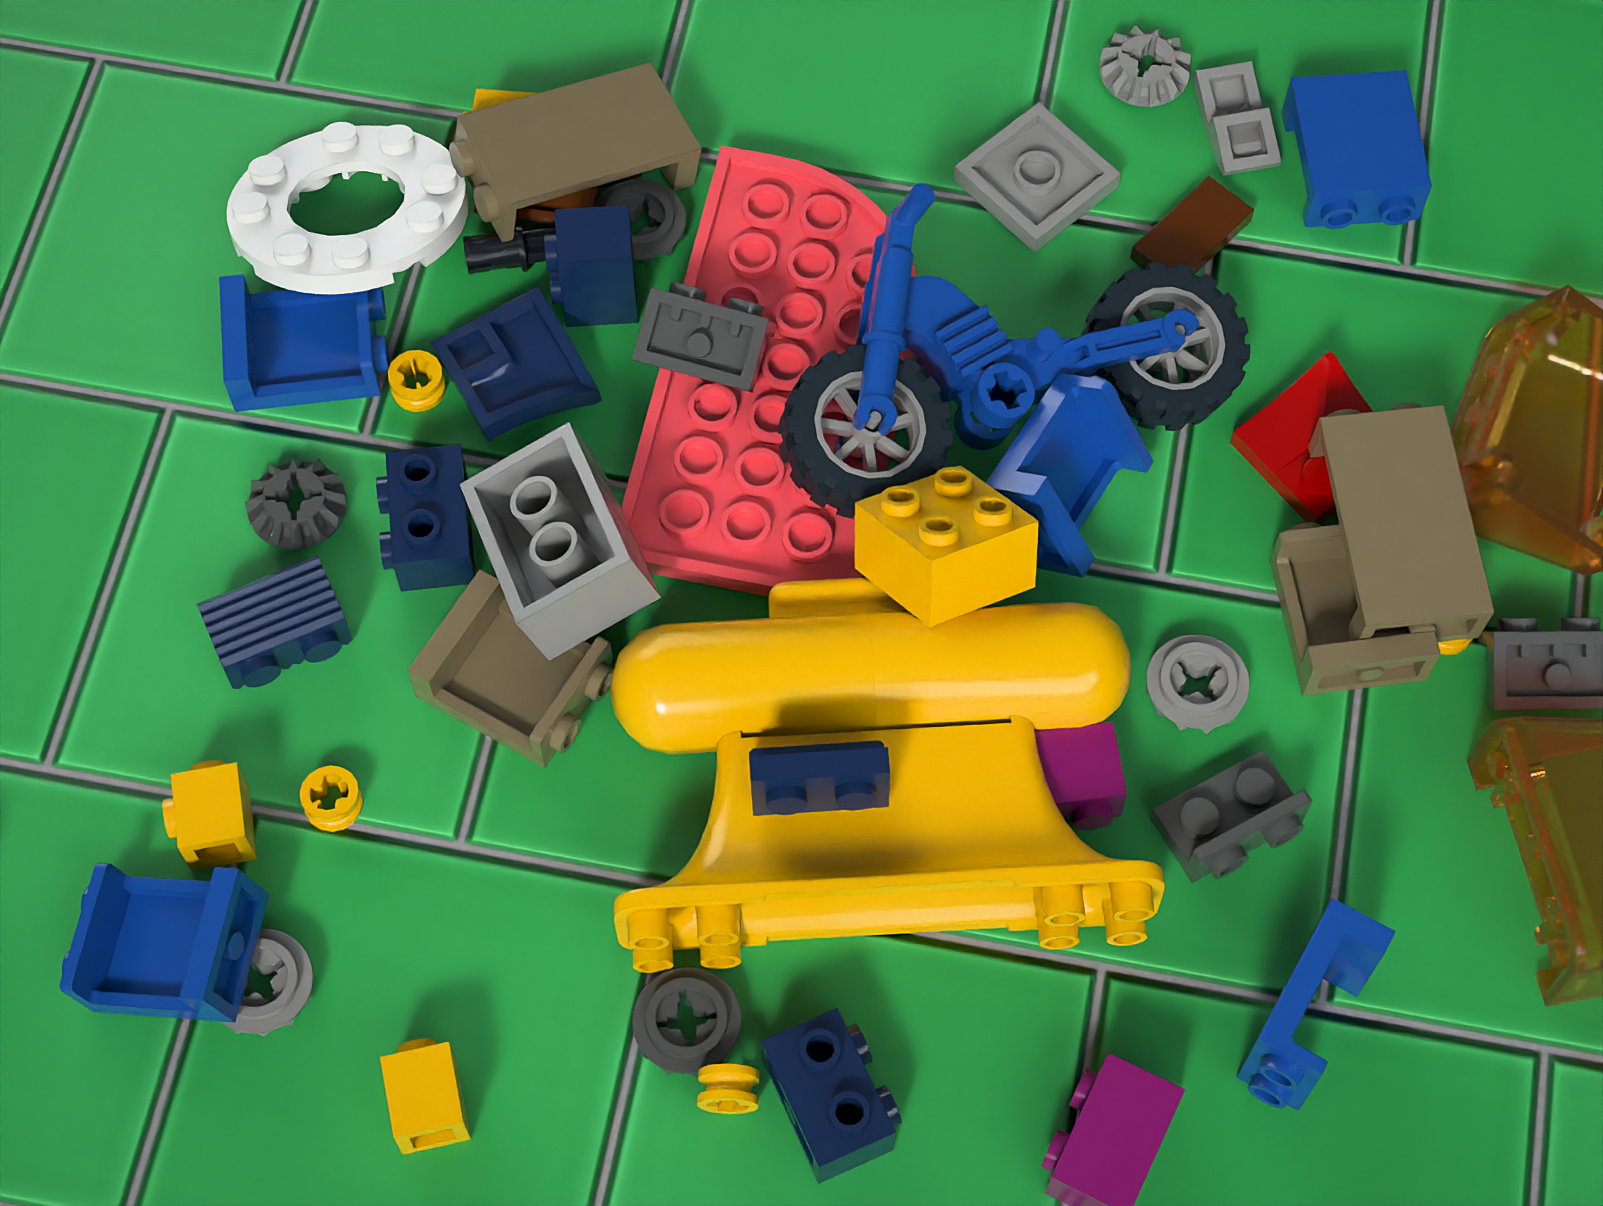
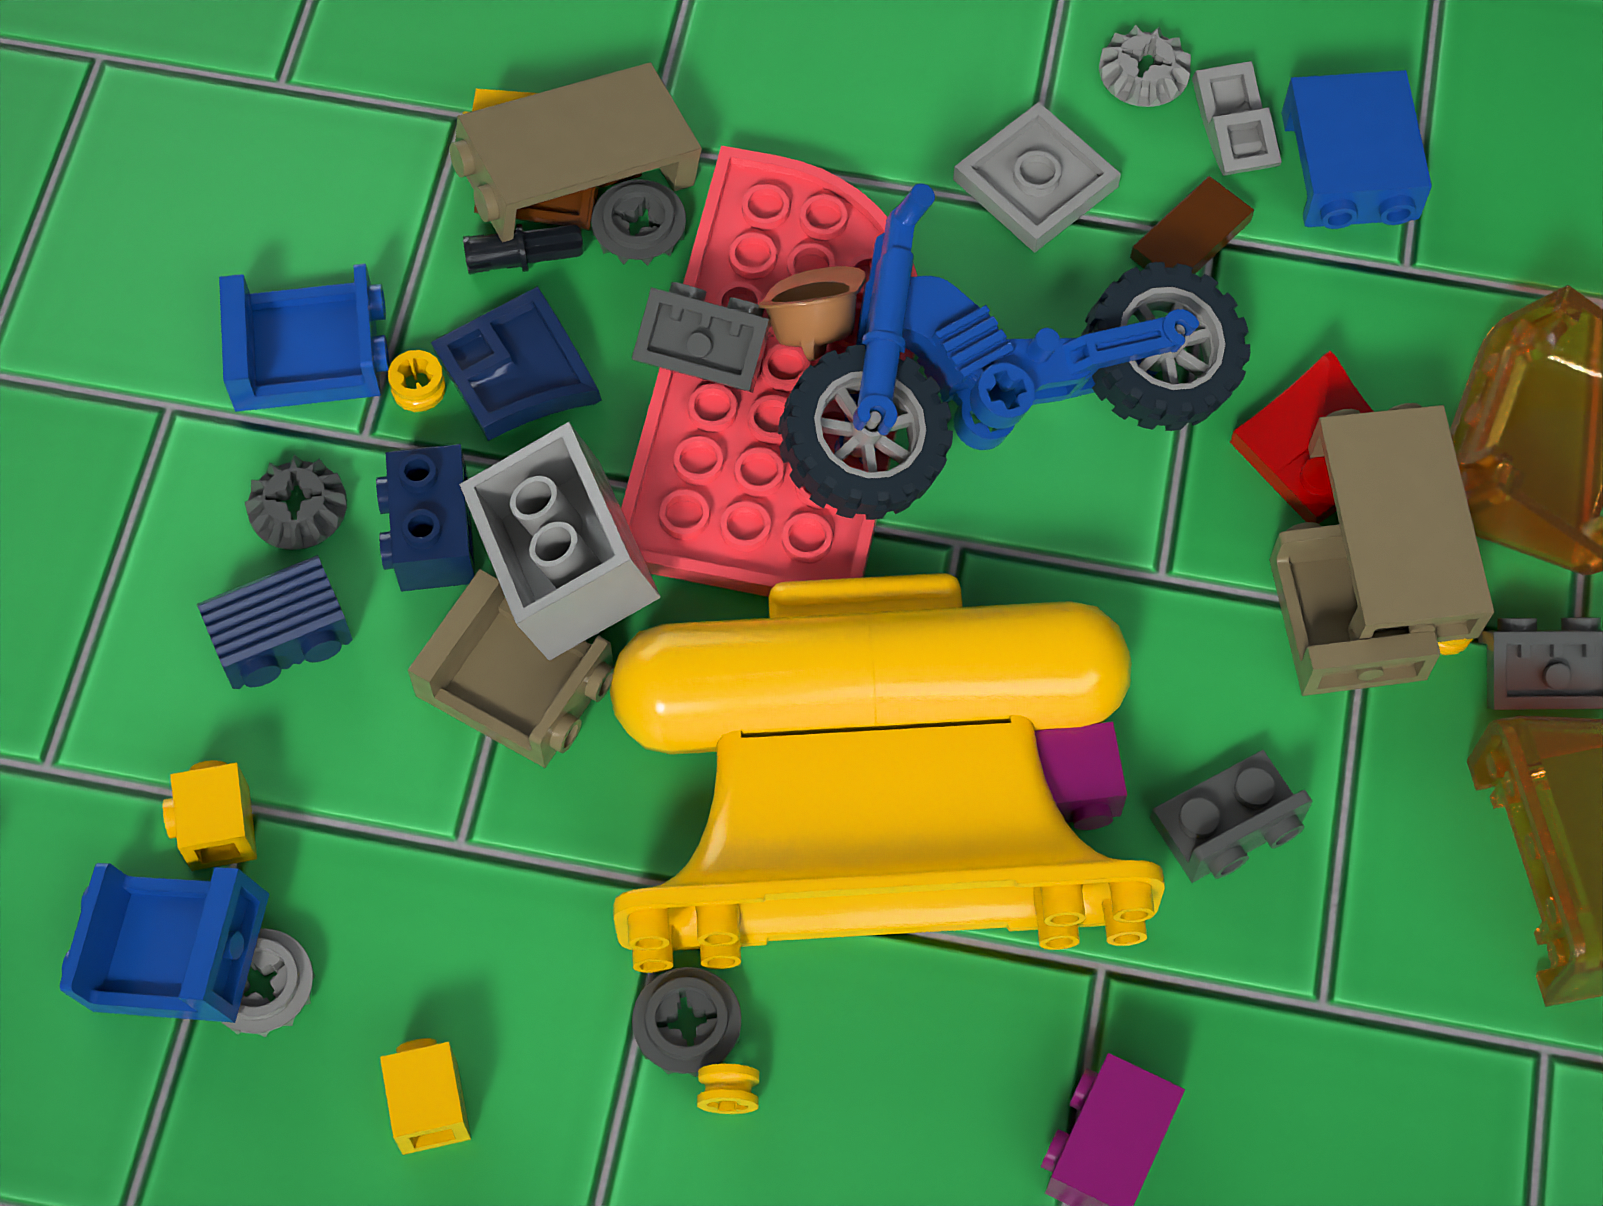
(316, 787): yellow bush -> none
(322, 264): white plate -> none
(593, 266): dark blue brick -> none
(814, 308): none -> medium nougat piece
(819, 778): dark blue bracket -> none
(830, 1094): dark blue brick -> none
(945, 545): yellow brick -> none
(1066, 463): blue panel -> none
(1197, 657): light grey gear -> none
(1341, 951): blue panel -> none

